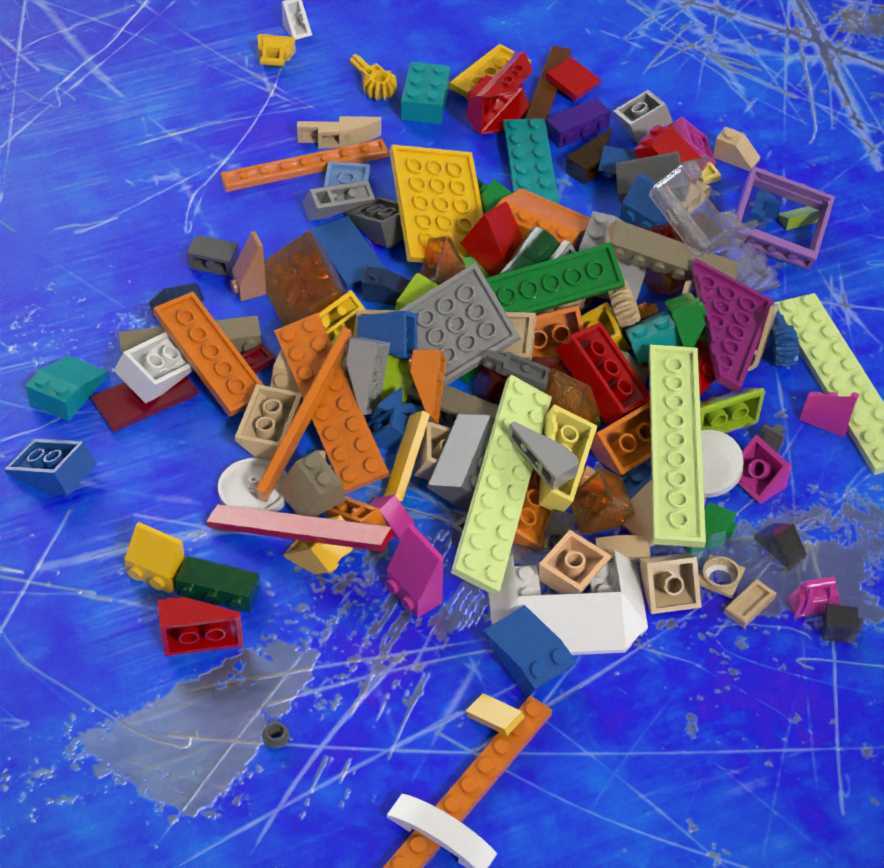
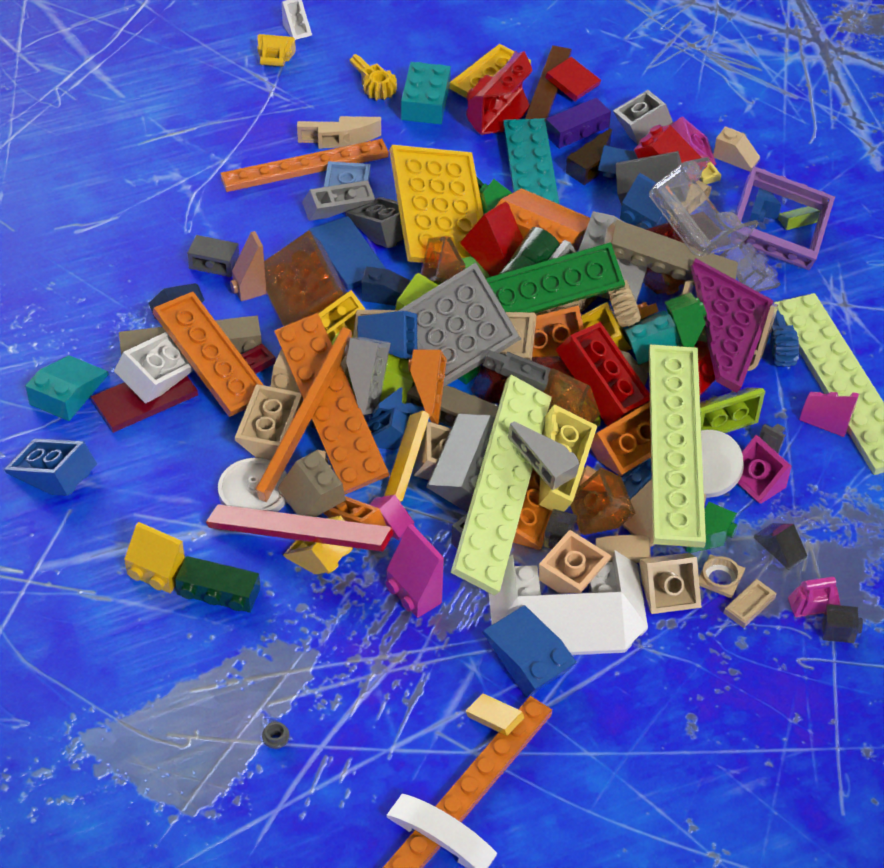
(197, 626): red slope -> none

